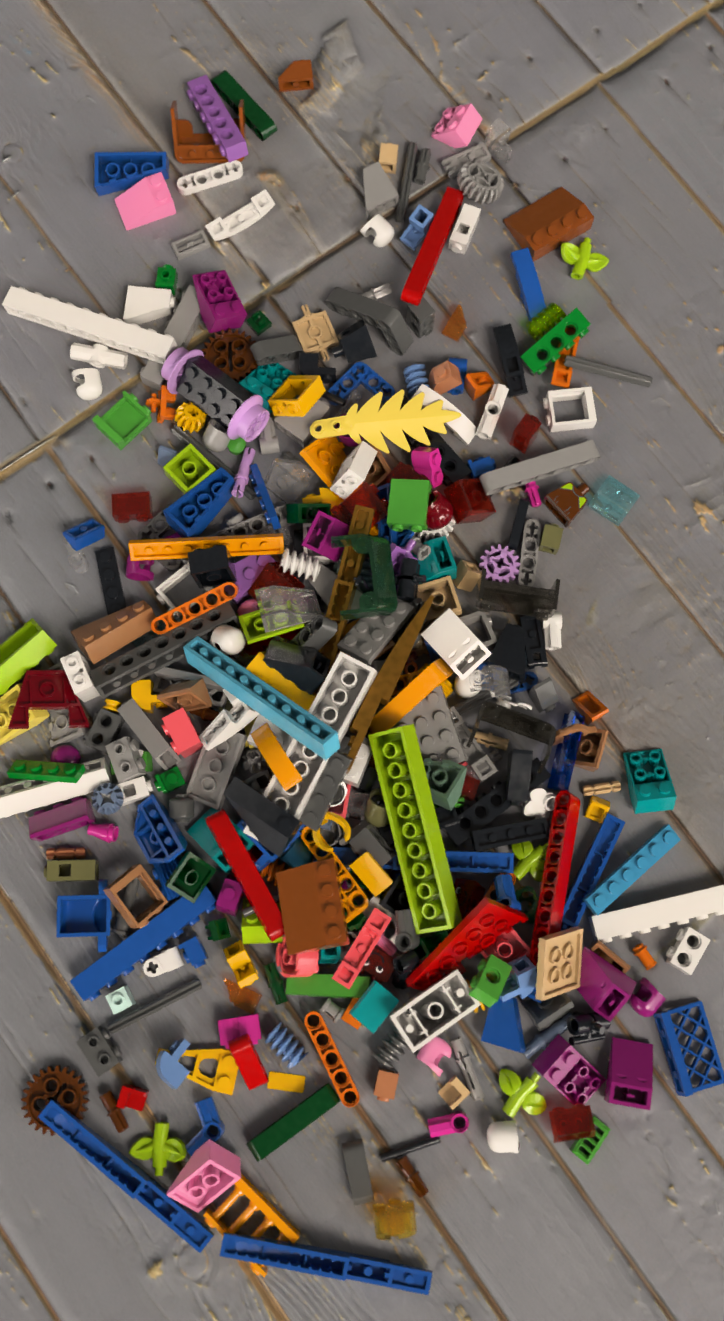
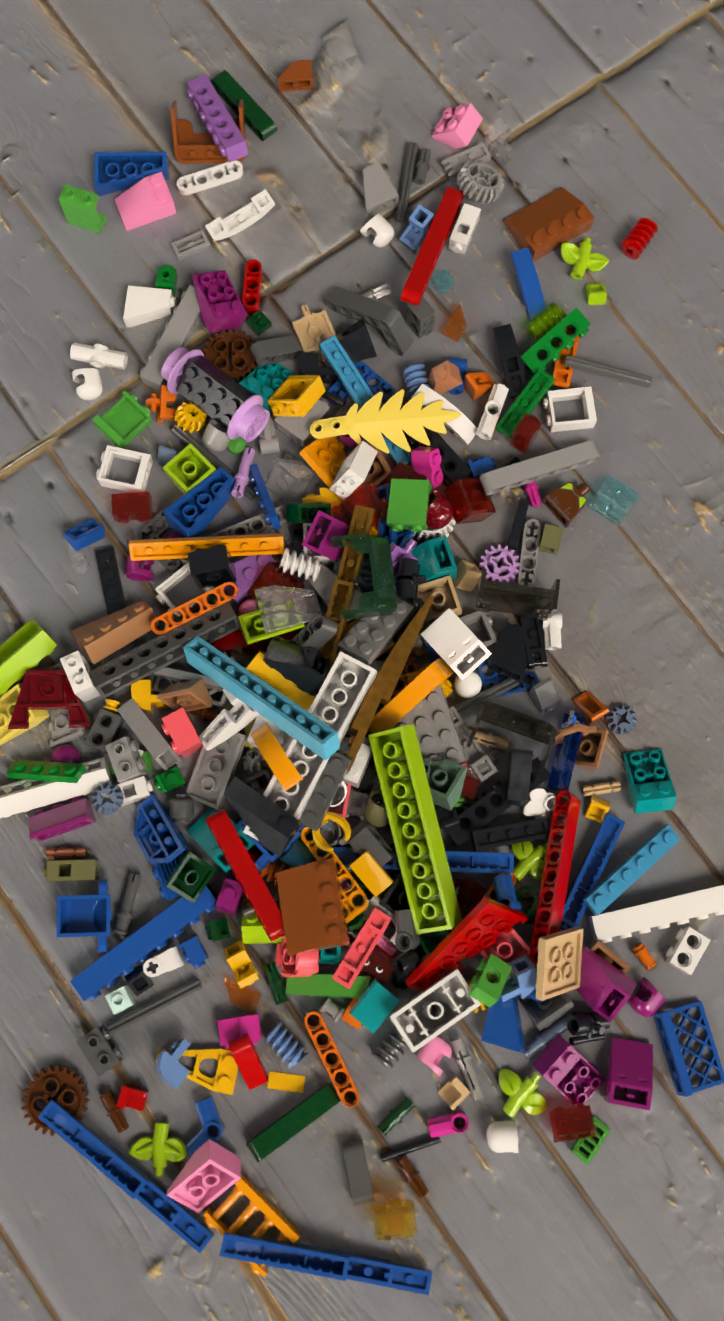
(81, 210): none -> bright green panel
(89, 325): white brick -> none
(105, 832): dark pink cone -> none
(138, 981): none -> black slope
(143, 473): none -> white window
(159, 900): medium nougat window -> none
(229, 639): white helmet -> none
(235, 519): light grey tile -> none
(252, 279): none -> red beam
(356, 388): none -> dark azure plate
(385, 1084): nougat brick -> none
(388, 157): tan brick -> none
(395, 1116): none -> dark green pin
(421, 550): light grey bush -> none
(444, 281): none -> clear light blue gear
(493, 679): clear brick -> none
(506, 702): white plate -> none
(525, 402): none -> green plate
(596, 294): none -> lime slope
(612, 719): none -> sand blue gear
(639, 238): none -> red piece

